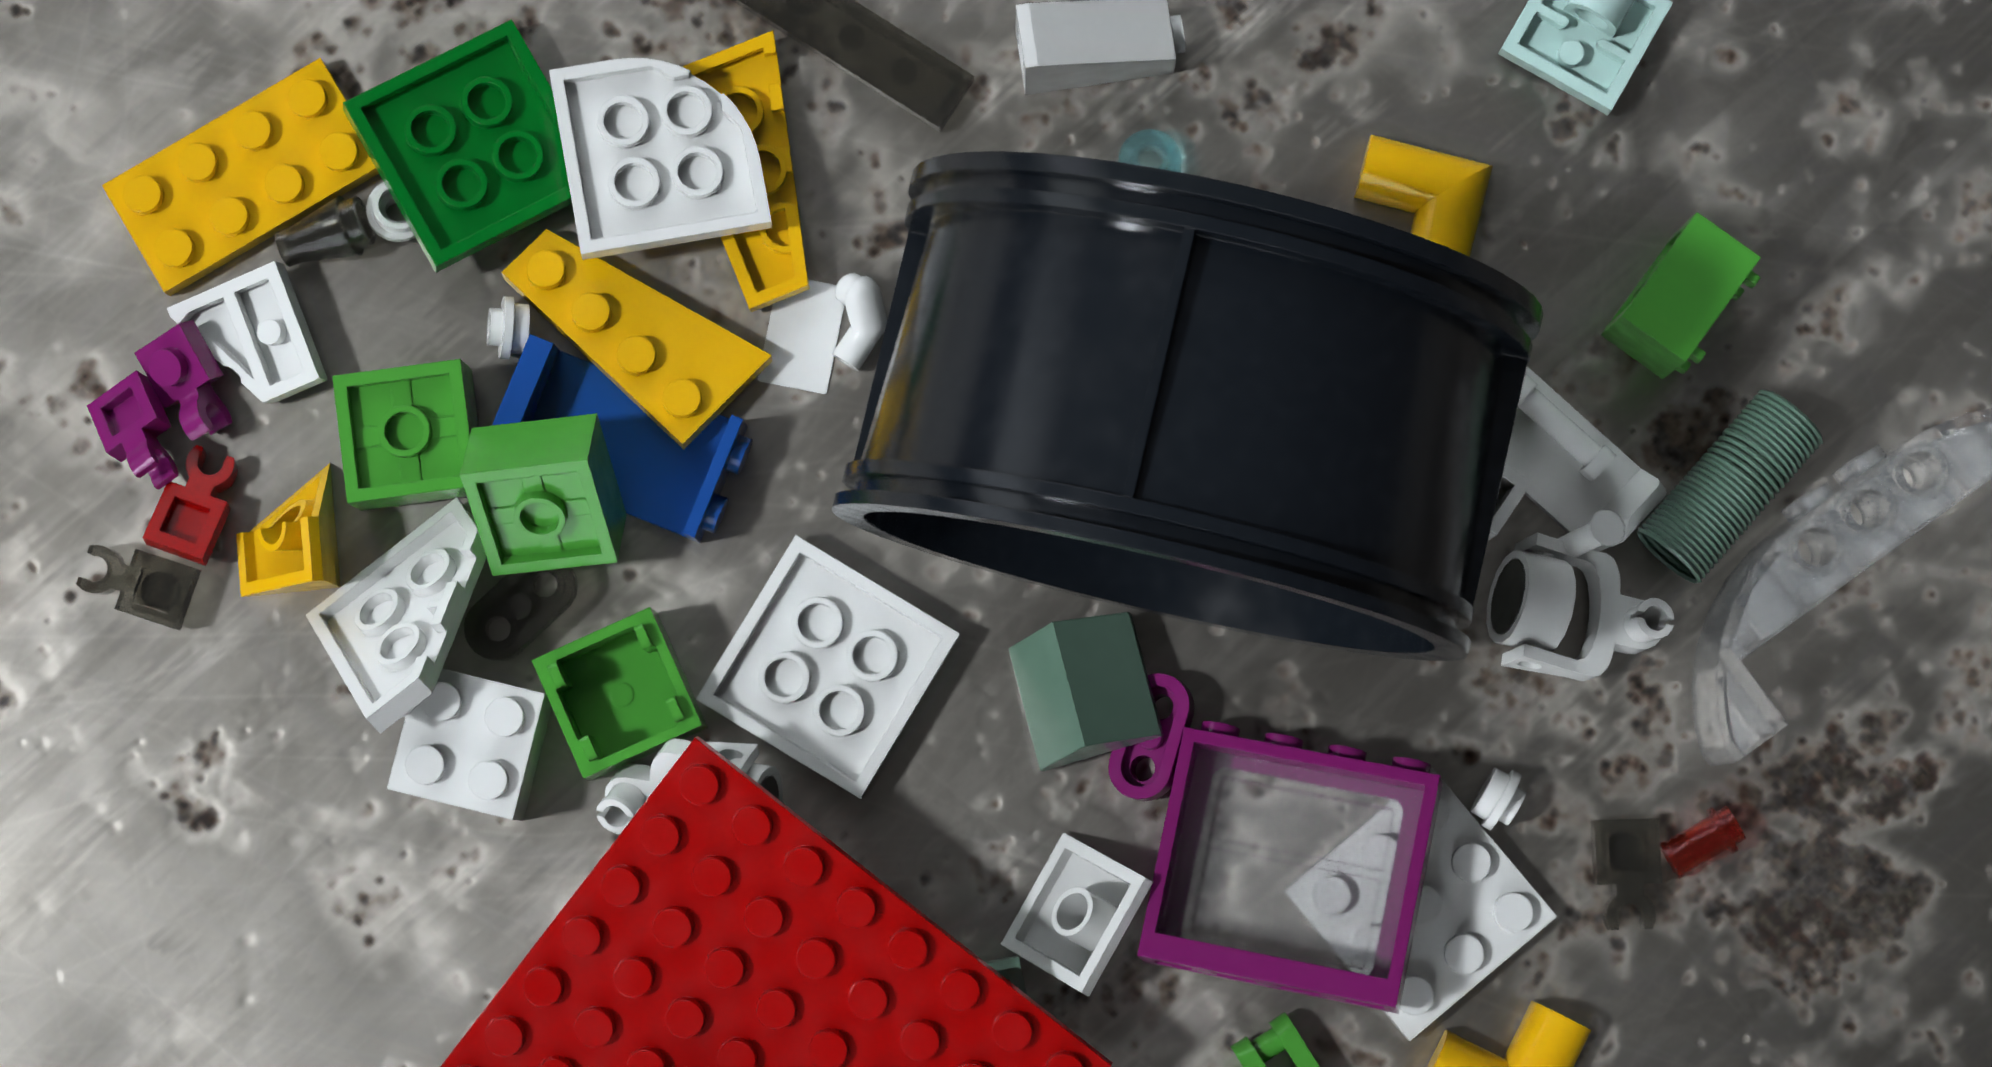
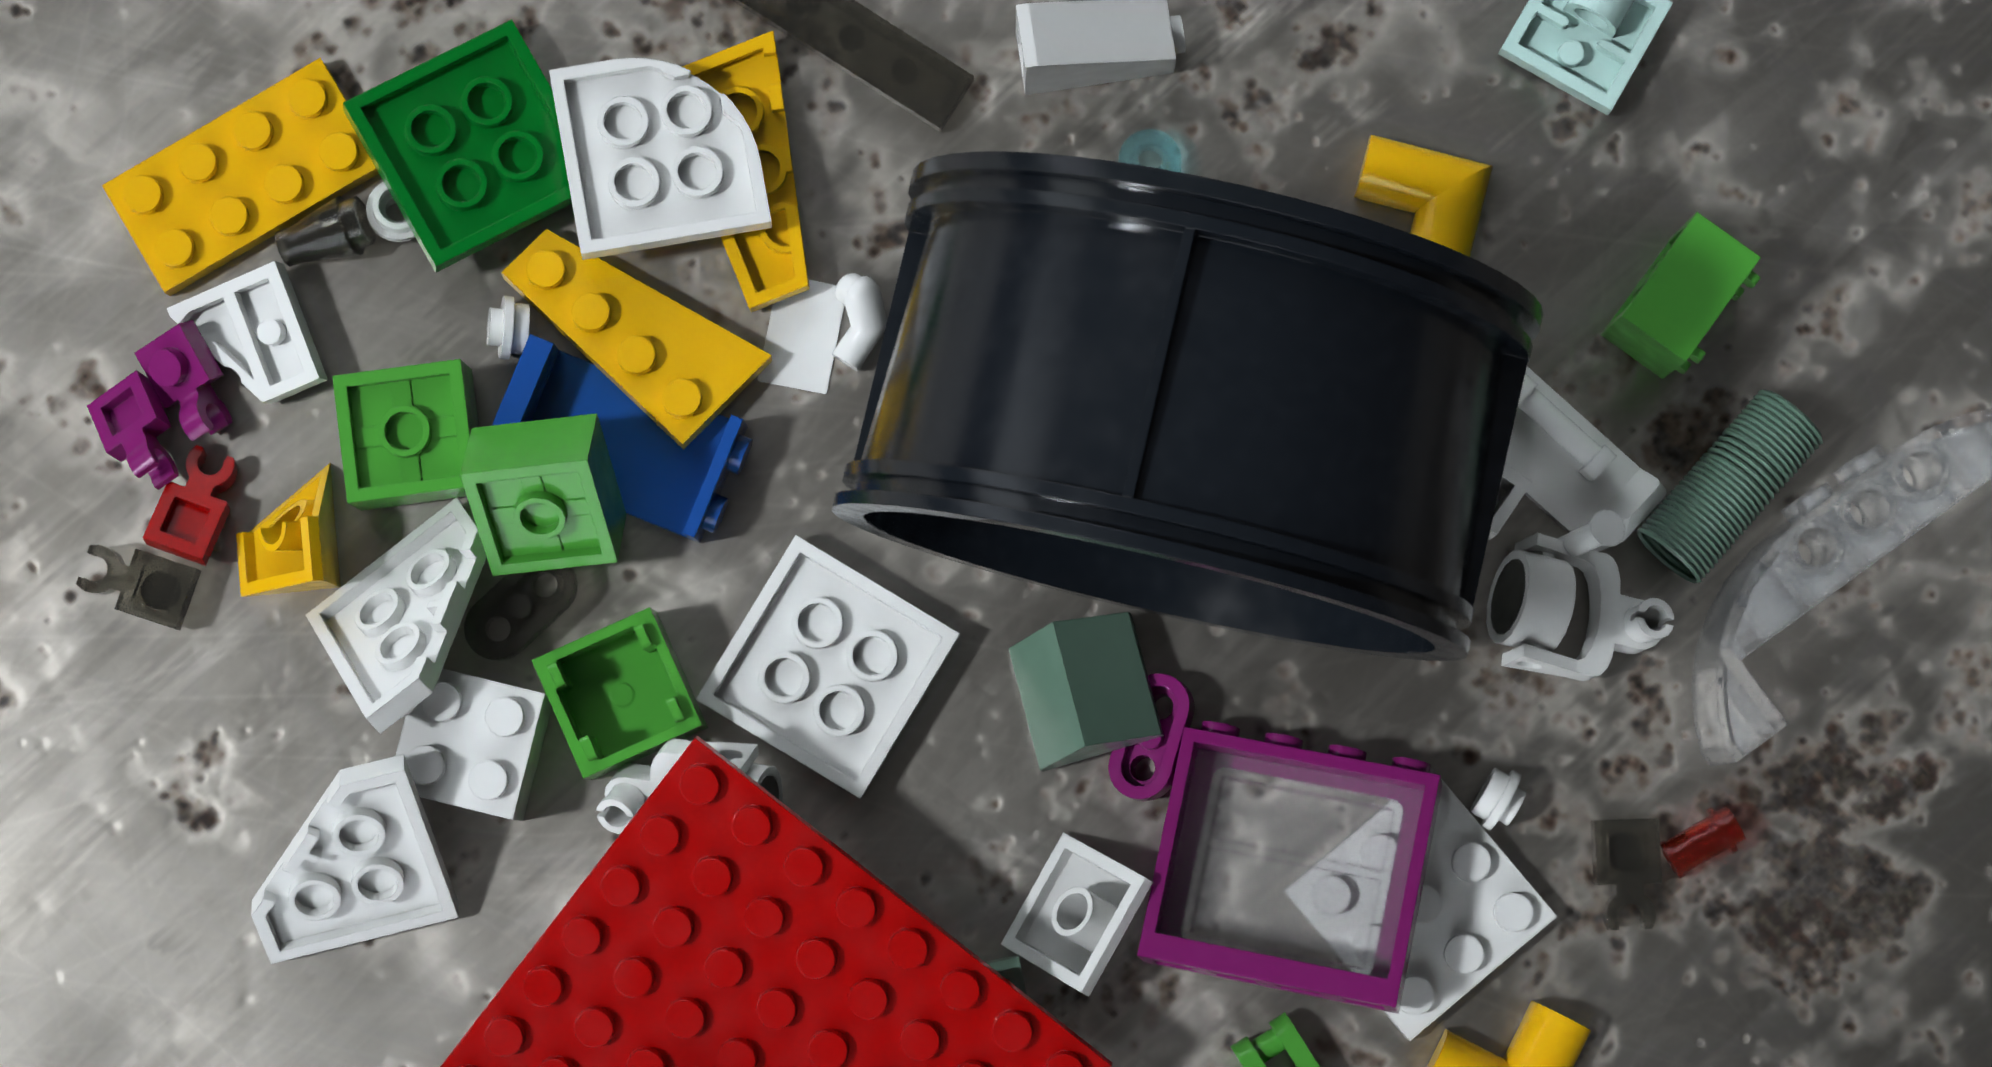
(356, 868): none -> white plate

